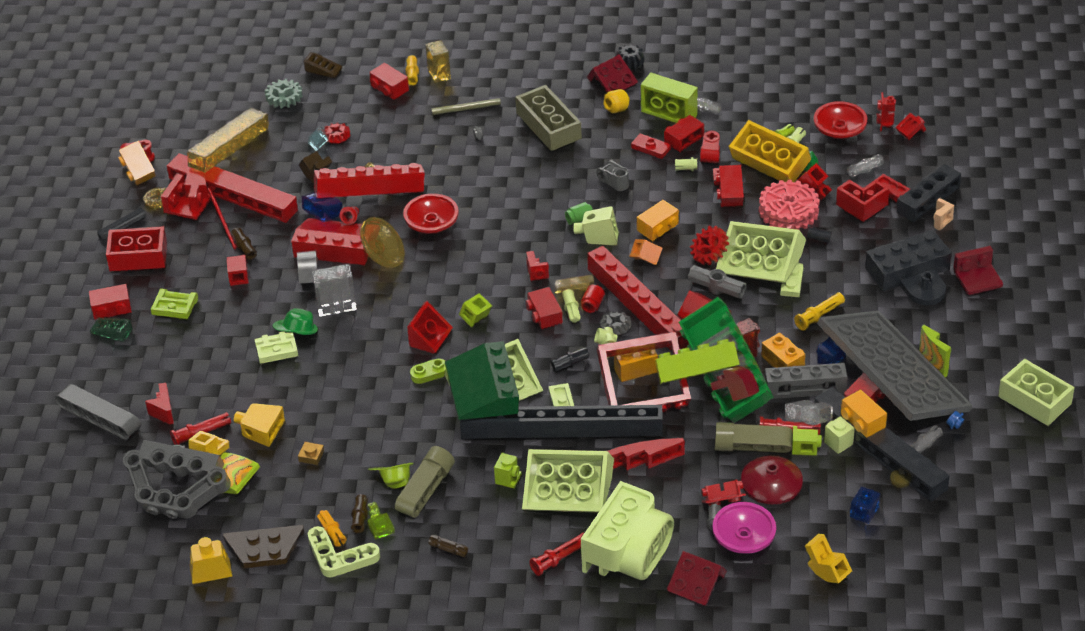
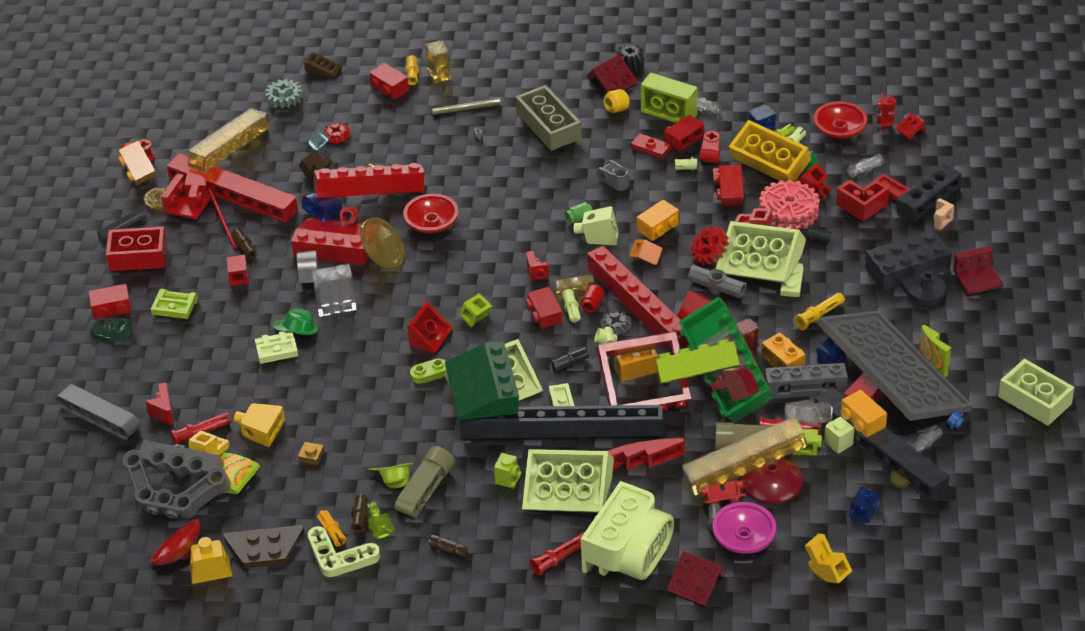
(177, 545): none -> red dish
(745, 455): none -> clear yellow brick
(758, 217): none -> red brick
(763, 116): none -> clear blue brick

